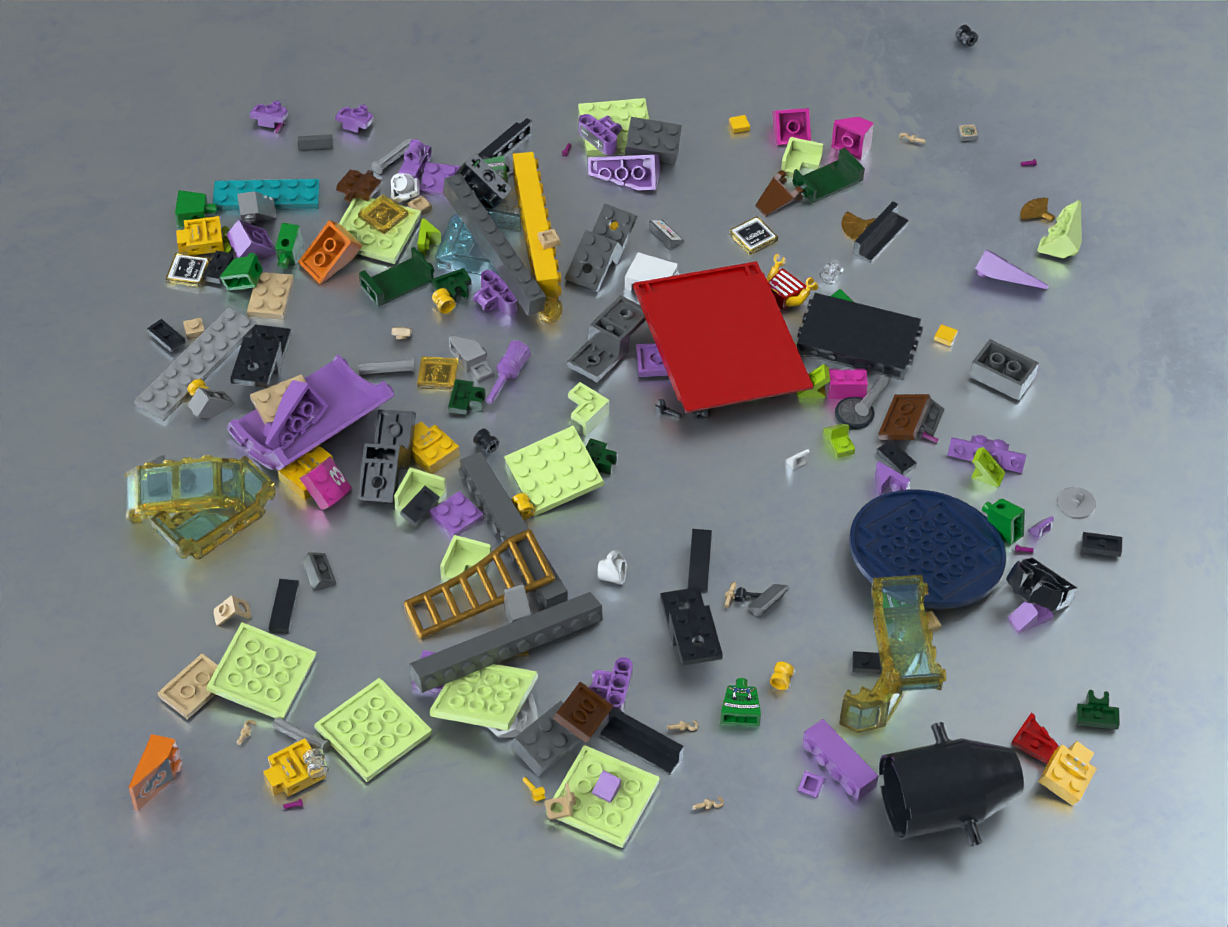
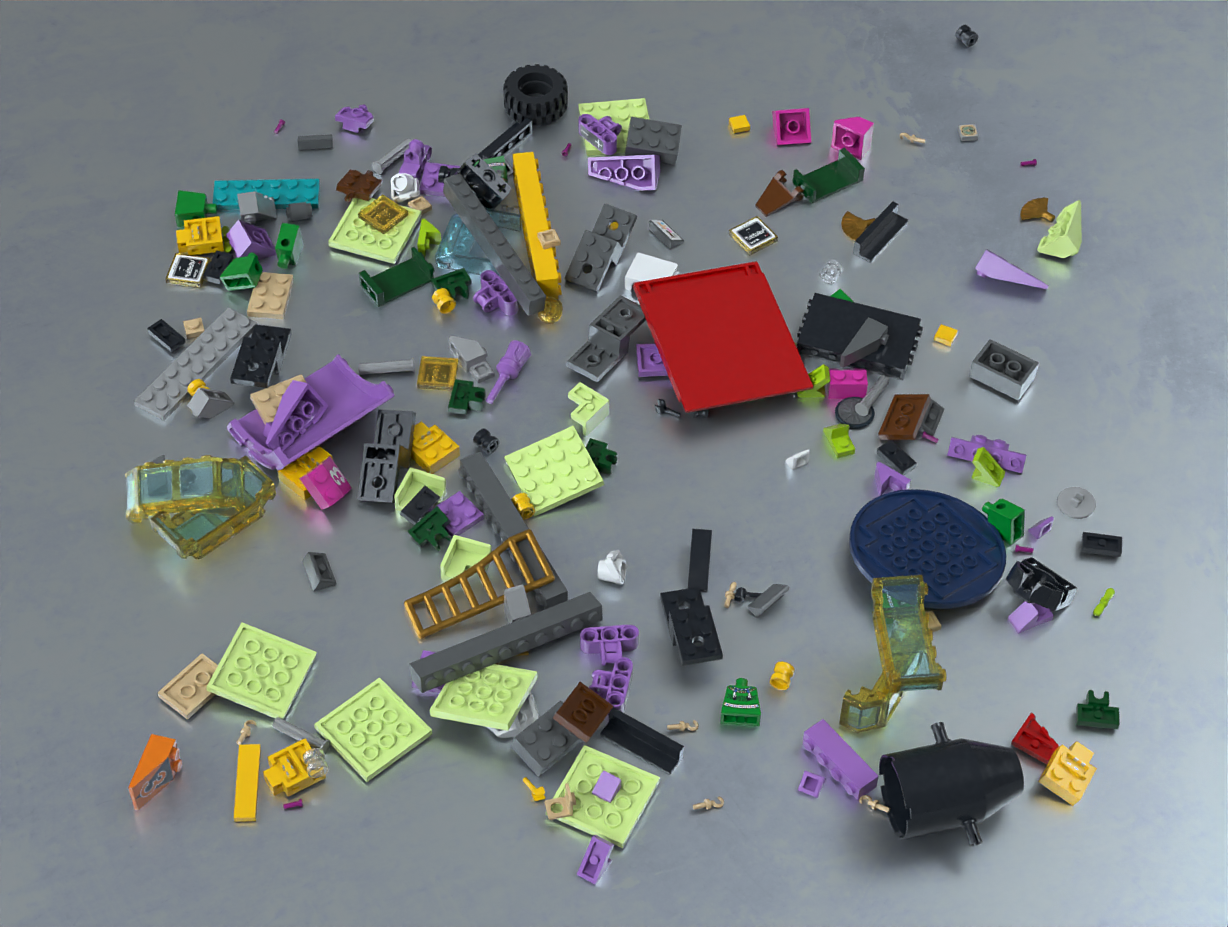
(229, 608): tan bracket -> none
(247, 783): none -> yellow tile
(270, 114): medium lavender plate -> none
(284, 606): black tile -> none
(299, 211): none -> dark grey brick
(329, 252): orange slope -> none
(401, 332): tan plate -> none
(431, 529): none -> dark green plate
(445, 172): none -> black wheel
(535, 80): none -> black tyre
(596, 859): none -> medium lavender slope
(609, 649): none -> medium lavender beam
(787, 288): torso -> none
(801, 154): yellowish green panel -> none
(865, 342): none -> dark grey slope
(866, 663): black plate -> none
(875, 804): none -> tan hand
(1109, 594): none -> lime piece

